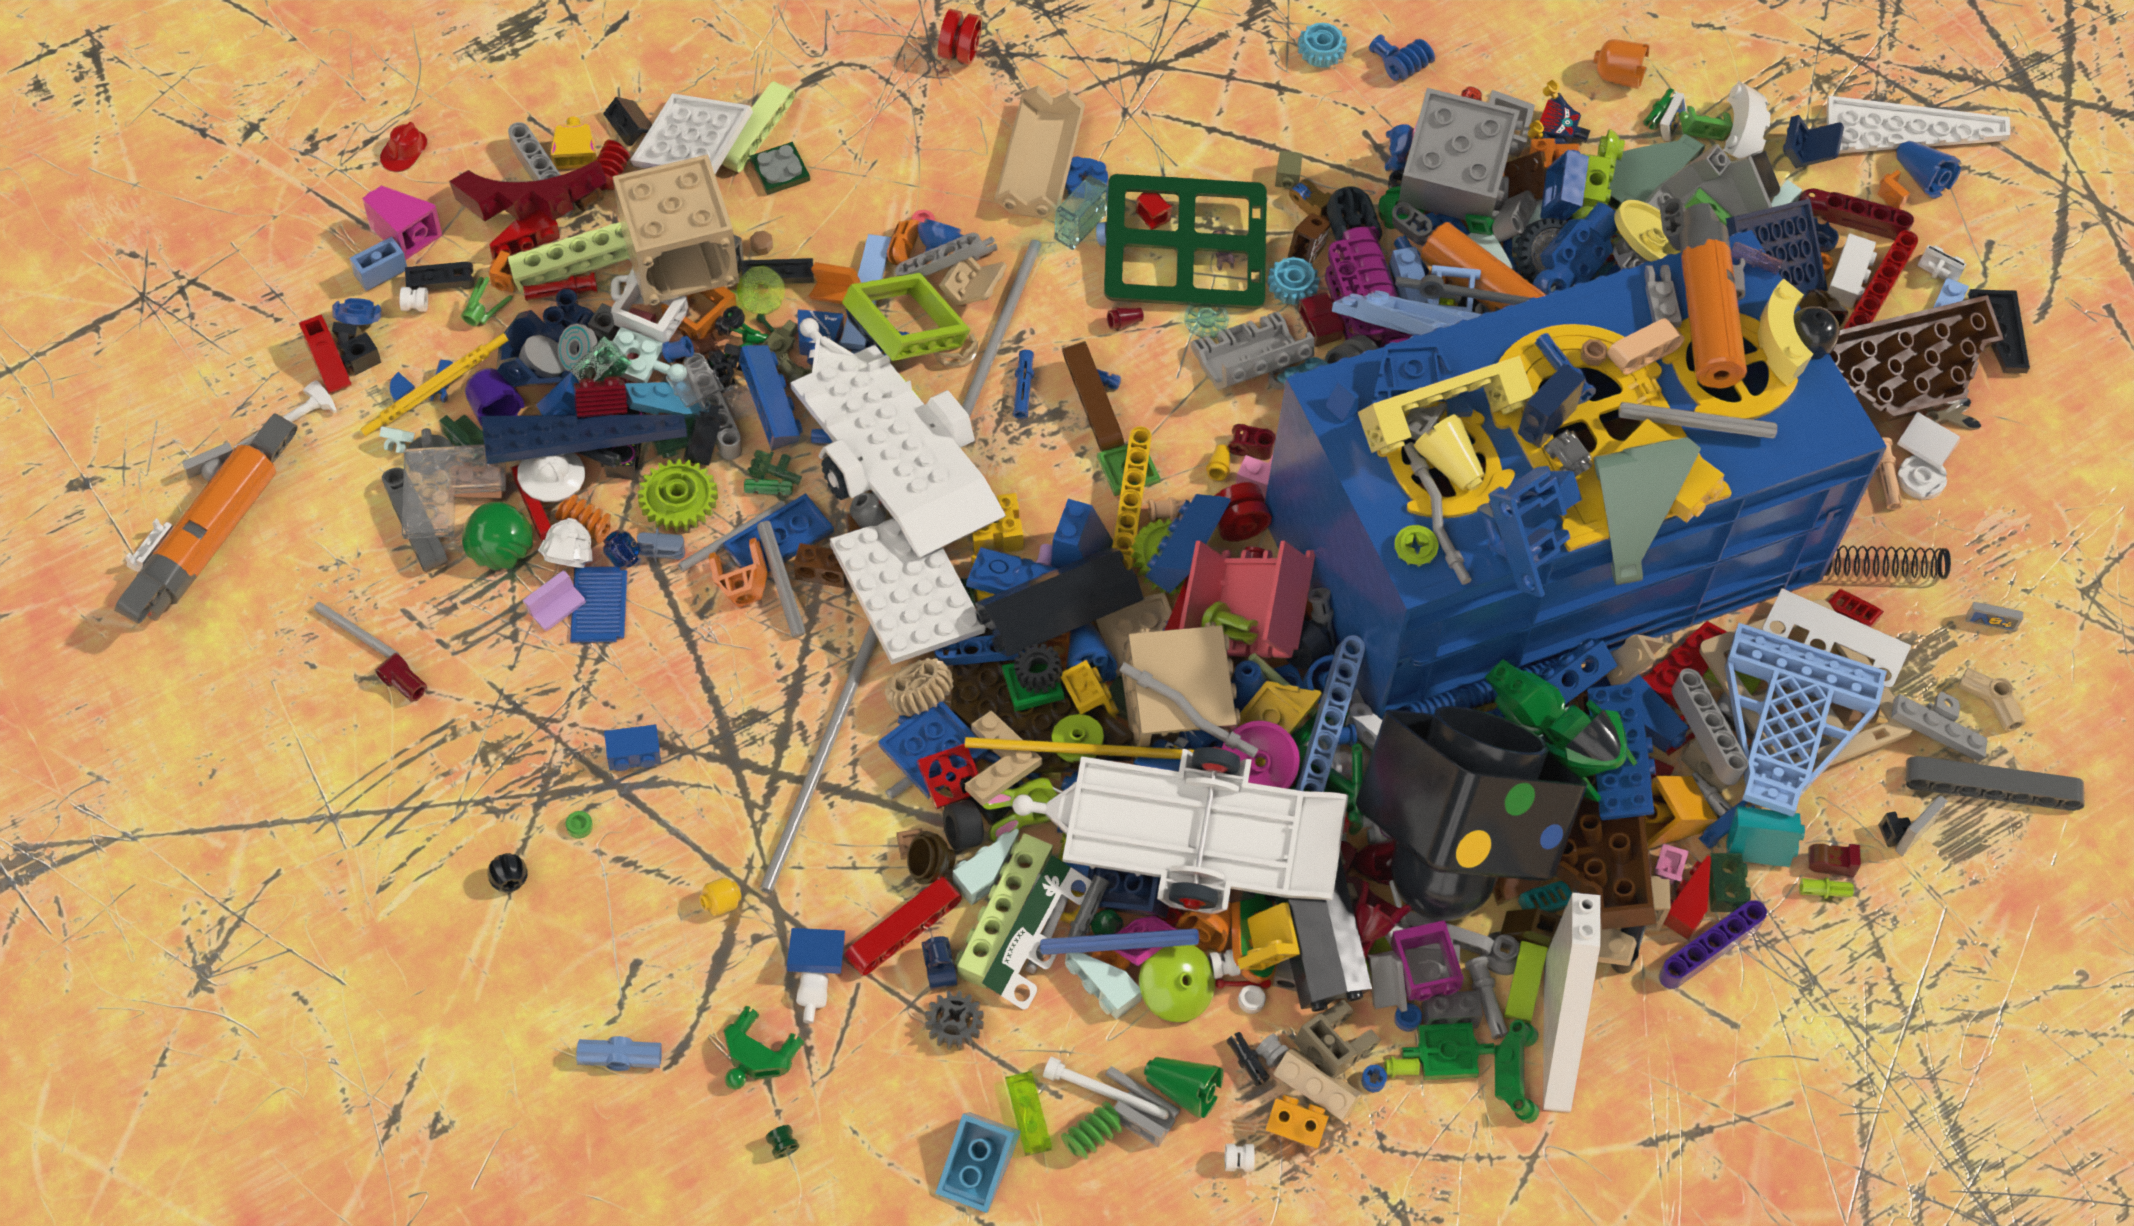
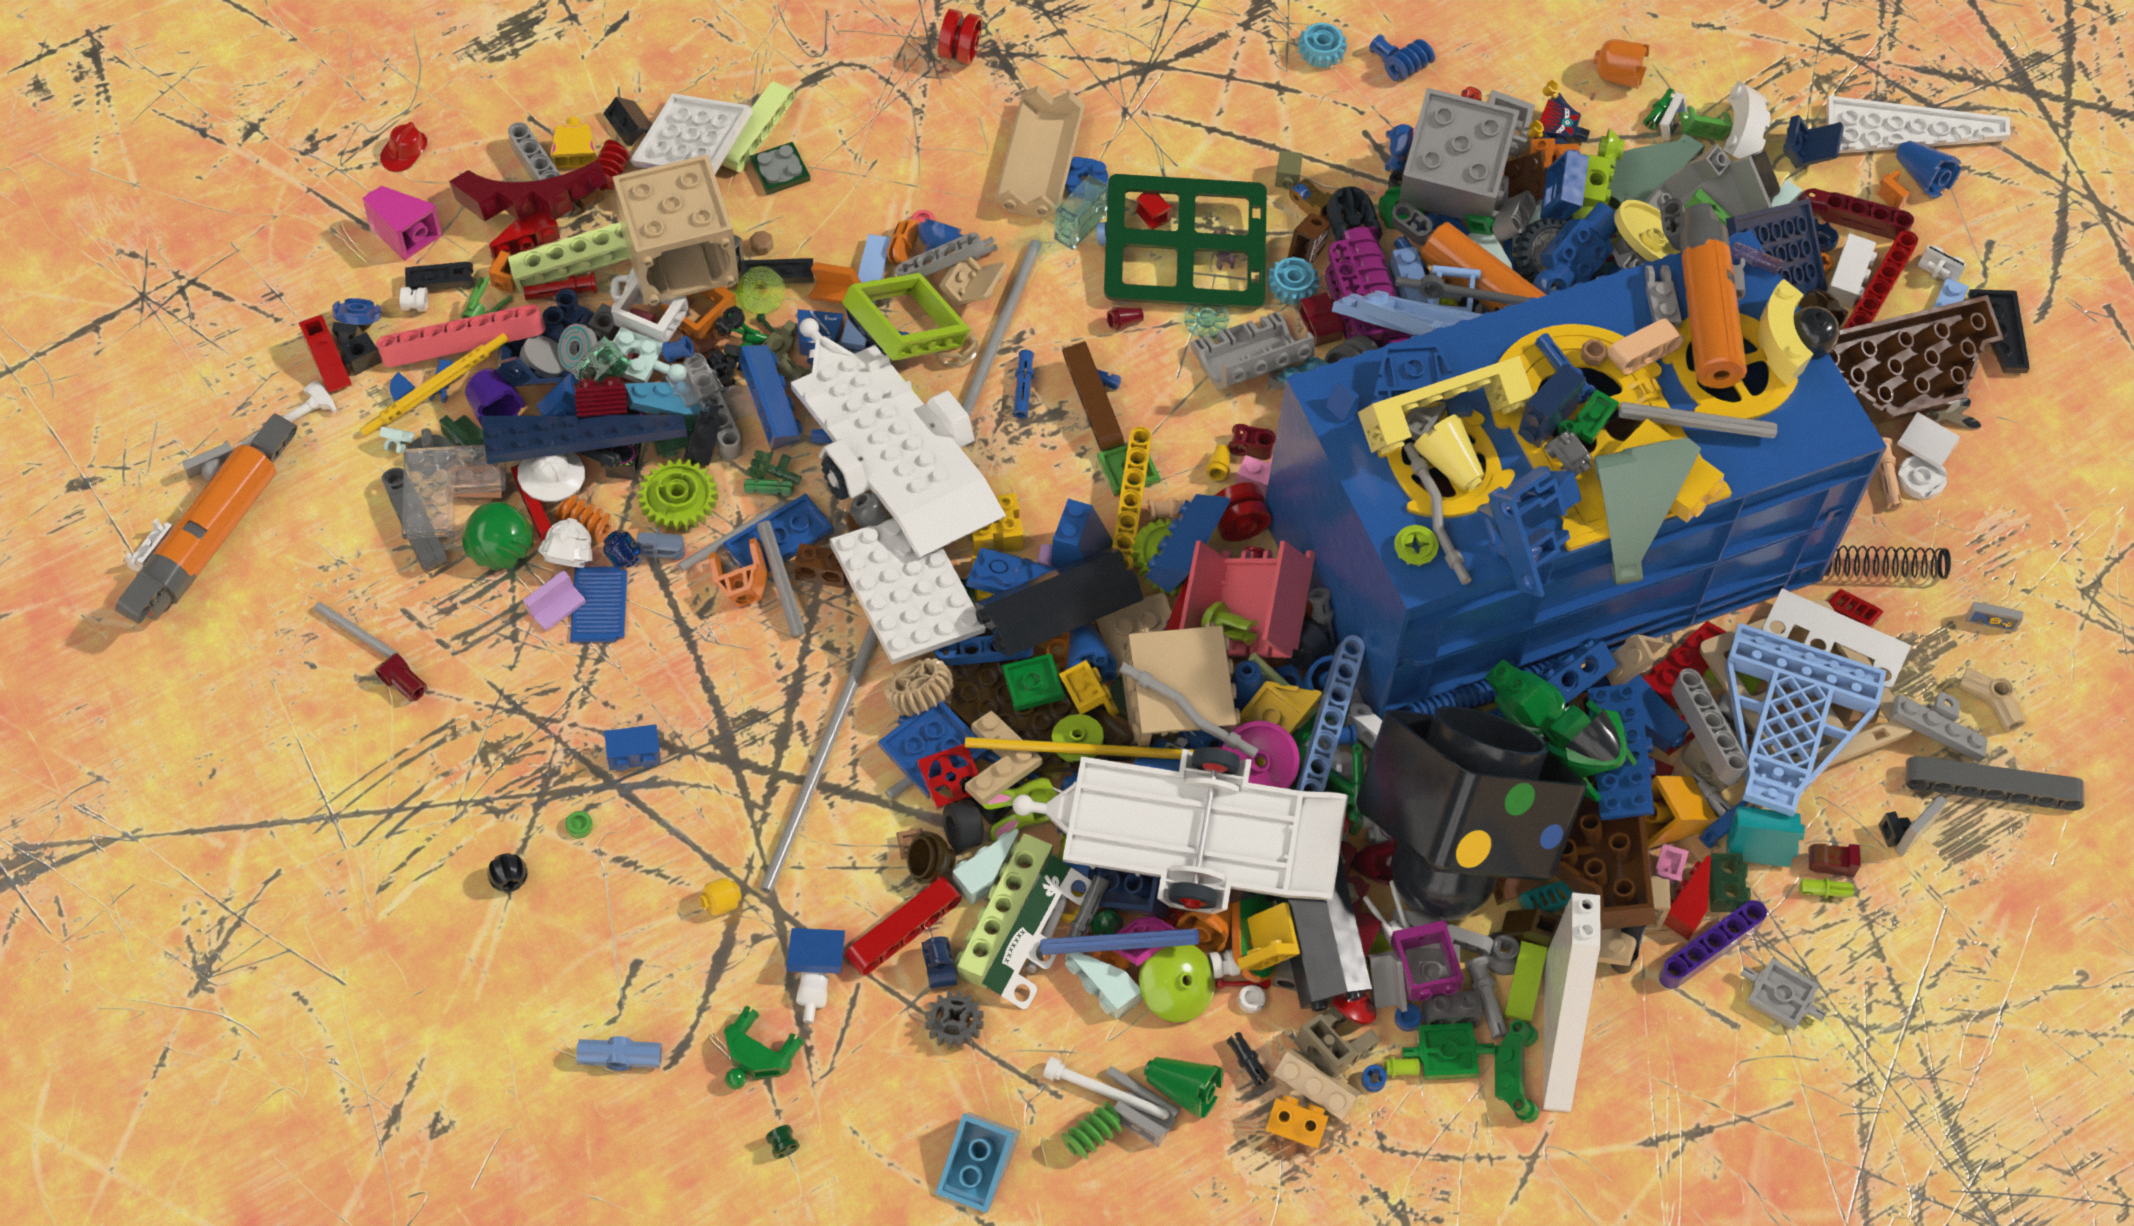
(378, 263): medium blue brick -> none
(459, 335): none -> coral beam
(1028, 1113): clear neon green tile -> none
(1038, 680): black tyre -> none
(1245, 1159): white wheel -> none
(1272, 1050): light grey wheel -> none
(1359, 1011): none -> red dish
(1376, 916): dark red helmet -> none
(1591, 417): none -> green hinge
(1783, 994): none -> light grey plate

